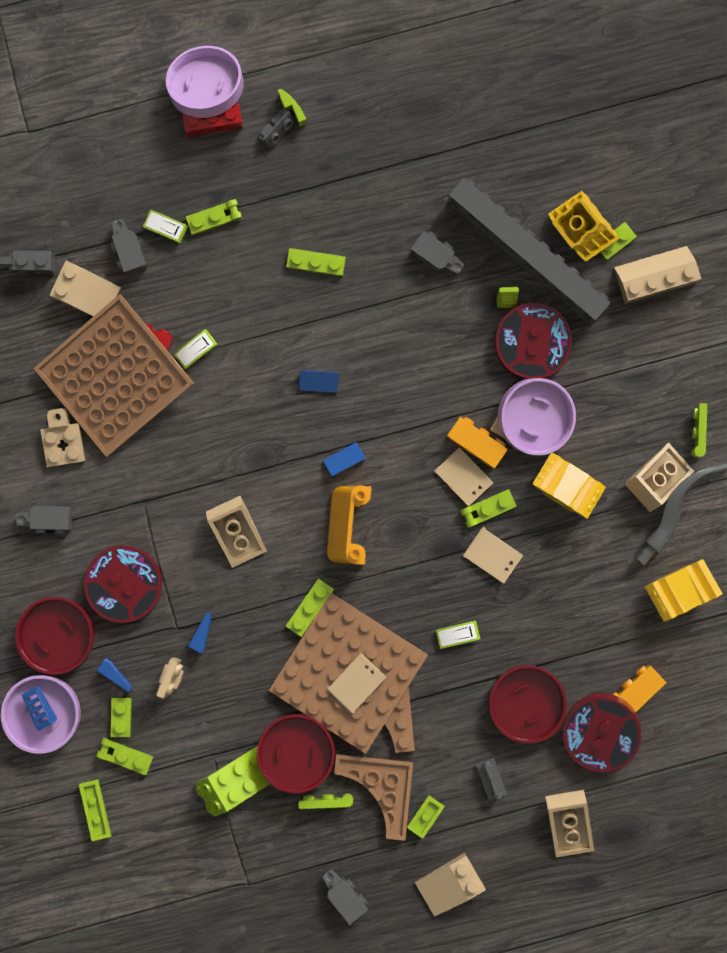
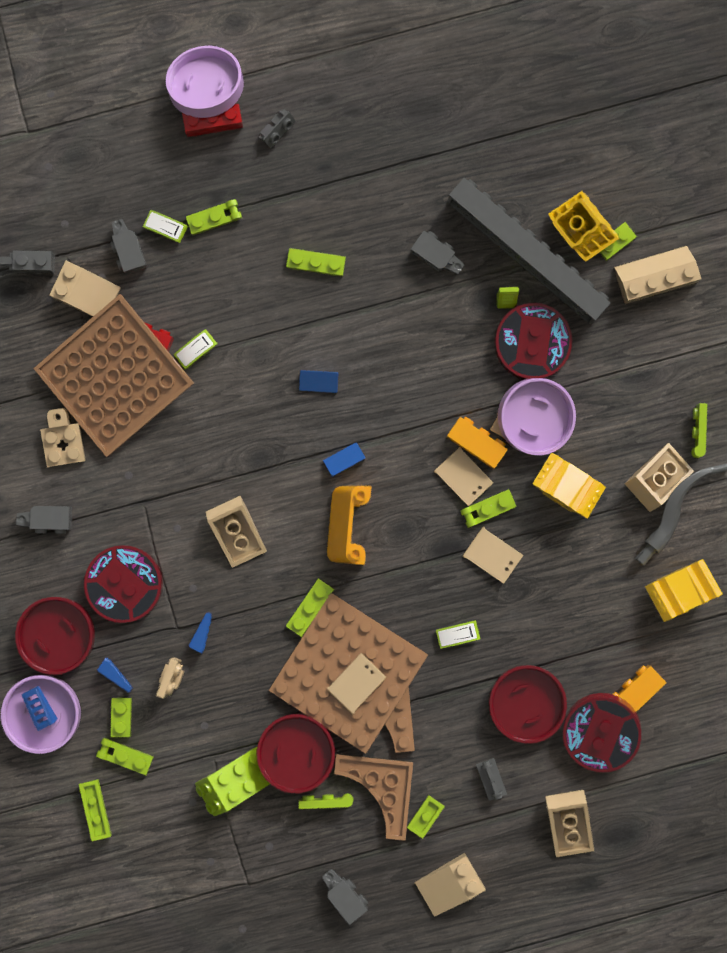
(289, 104): lime slope -> none

